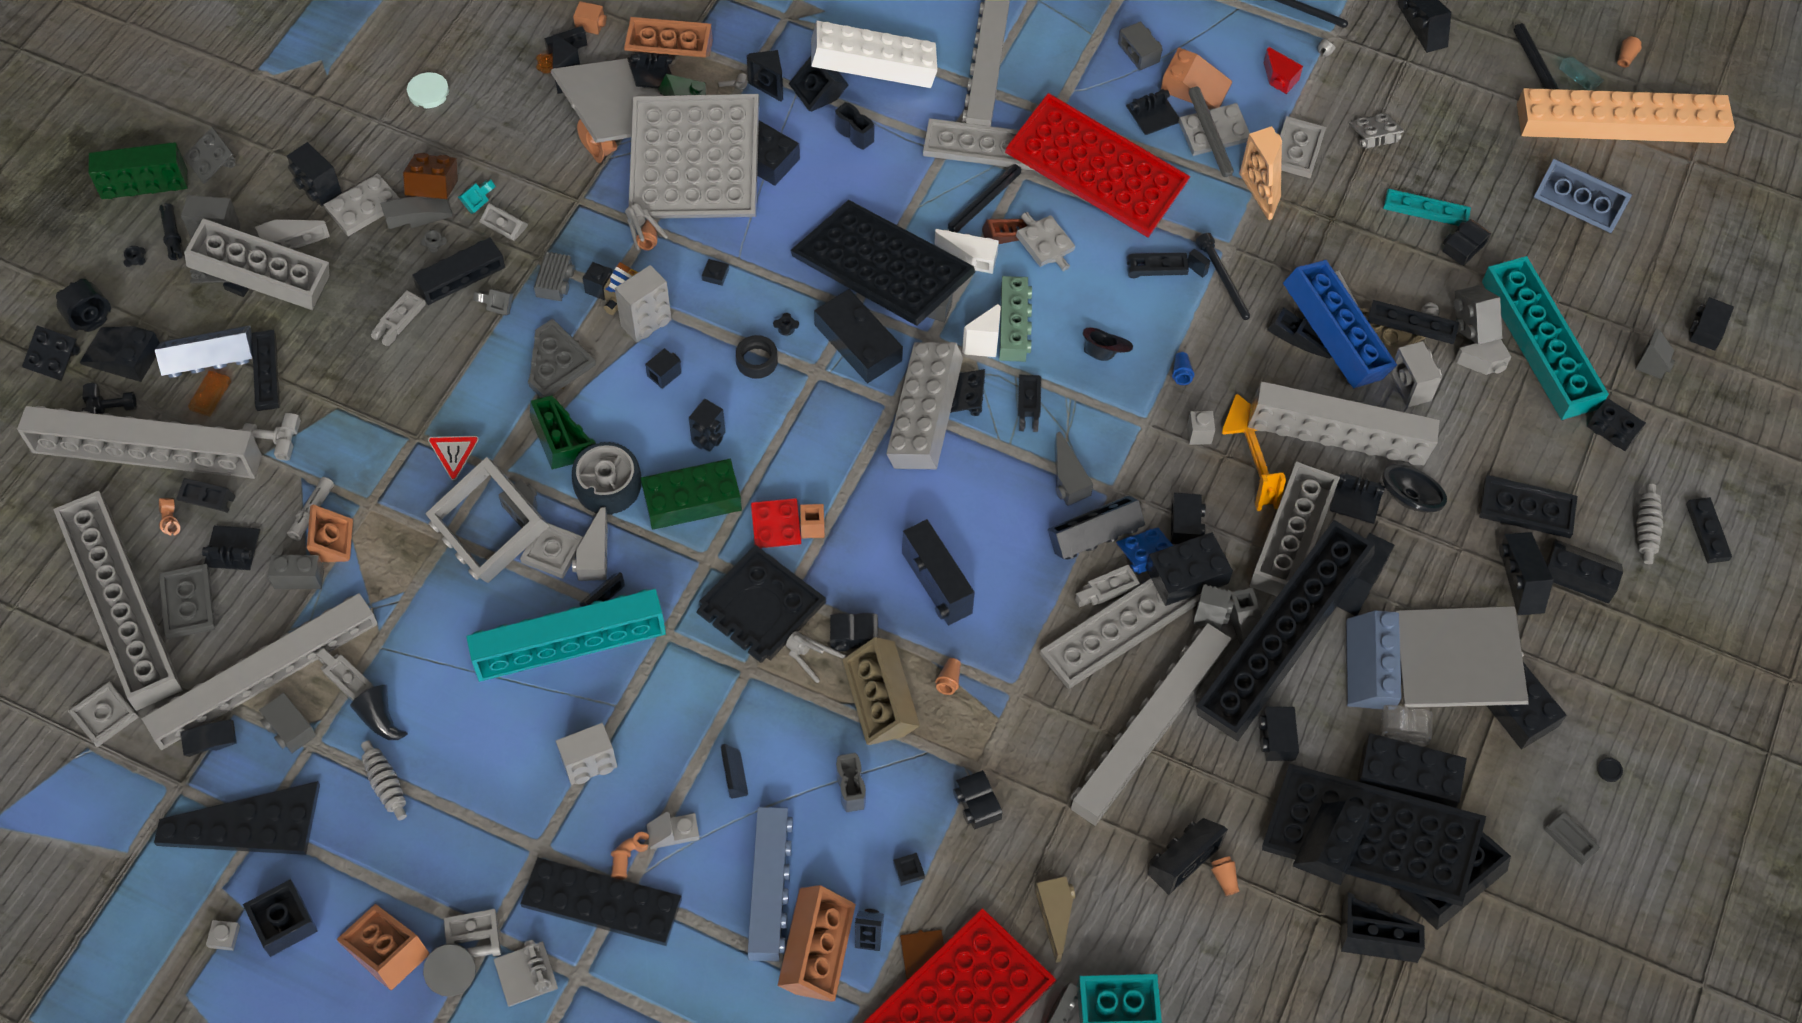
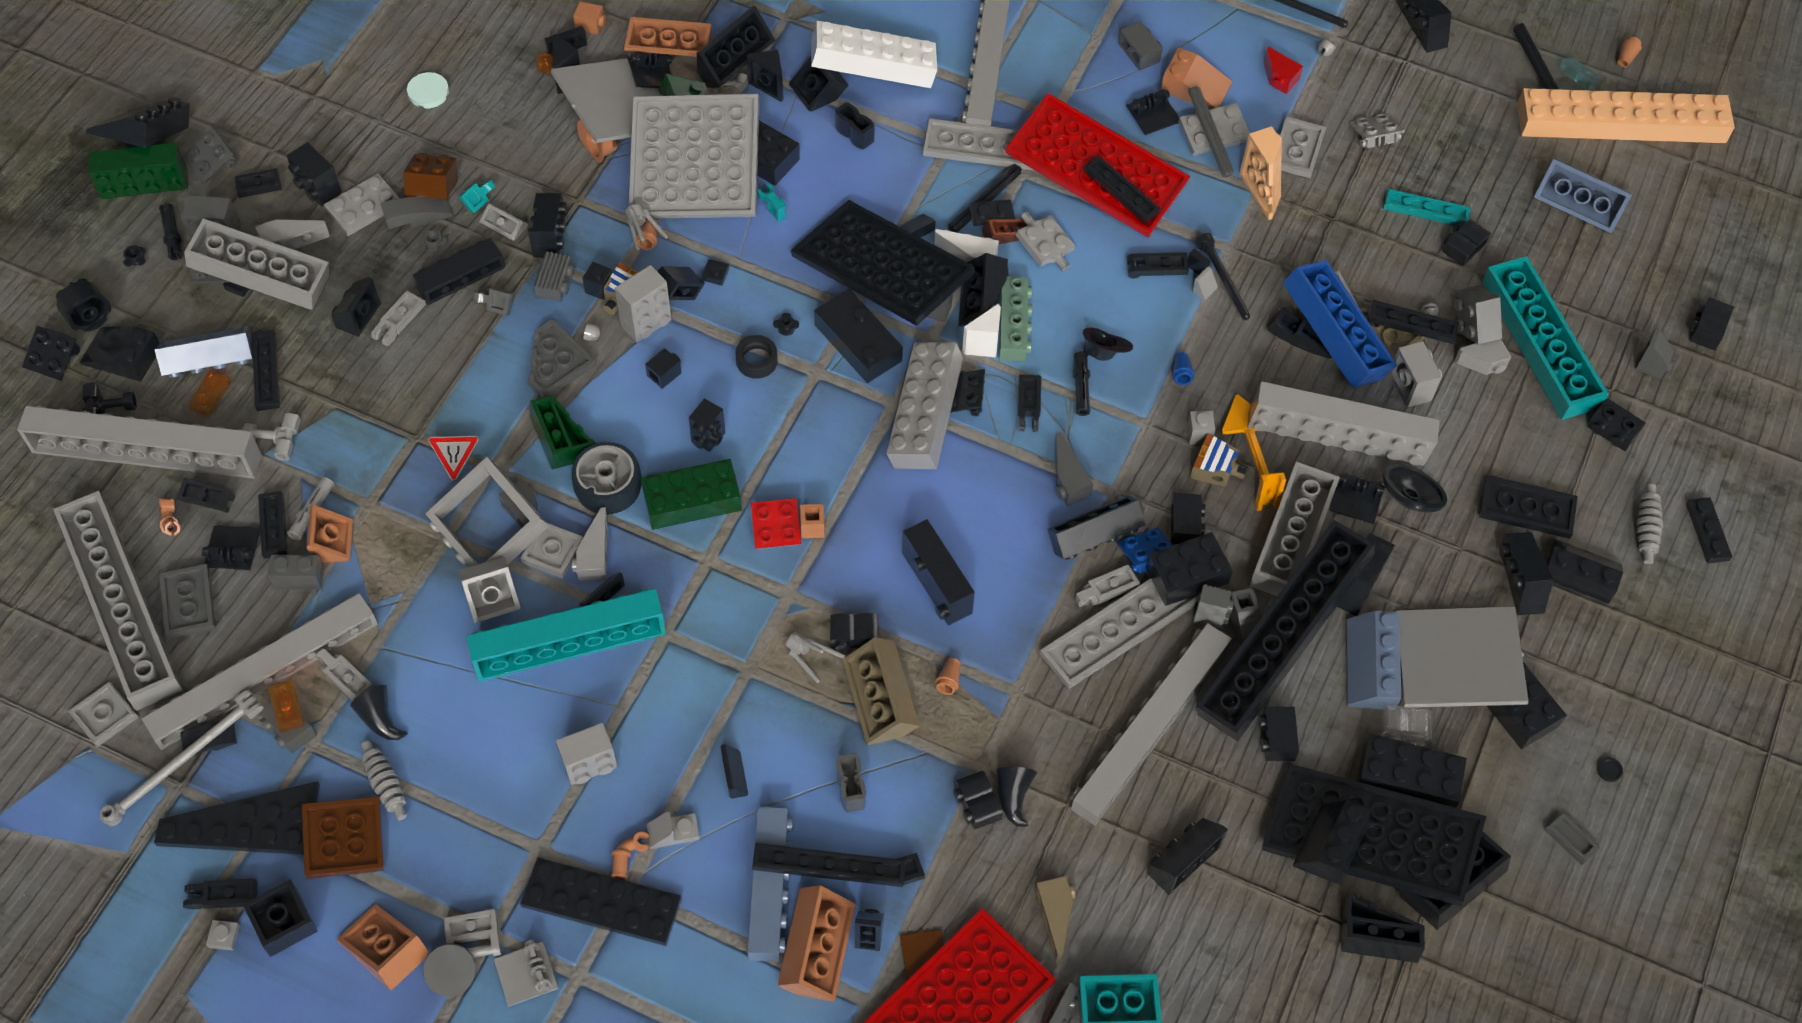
(146, 123): none -> black slope
(221, 893): none -> black hinge
(247, 705): none -> light grey hinge
(257, 183): none -> black plate
(272, 524): none -> black plate
(286, 706): none -> clear orange plate
(342, 837): none -> reddish brown plate
(356, 307): none -> black slope
(489, 589): none -> light grey brick
(547, 224): none -> black wedge
(591, 332): none -> light grey hinge
(681, 282): none -> black brick
(729, 50): none -> black slope
(760, 604): black hinge -> none
(775, 205): none -> teal plate
(829, 865): none -> black tile
(920, 225): none -> black slope
(982, 287): none -> black slope
(990, 210): none -> black plate
(1012, 787): none -> black hat
(1081, 375): none -> black pin
(1122, 189): none -> black tile
(1205, 283): none -> light grey slope
(1217, 462): none -> torso
(1225, 873): nougat cone -> none

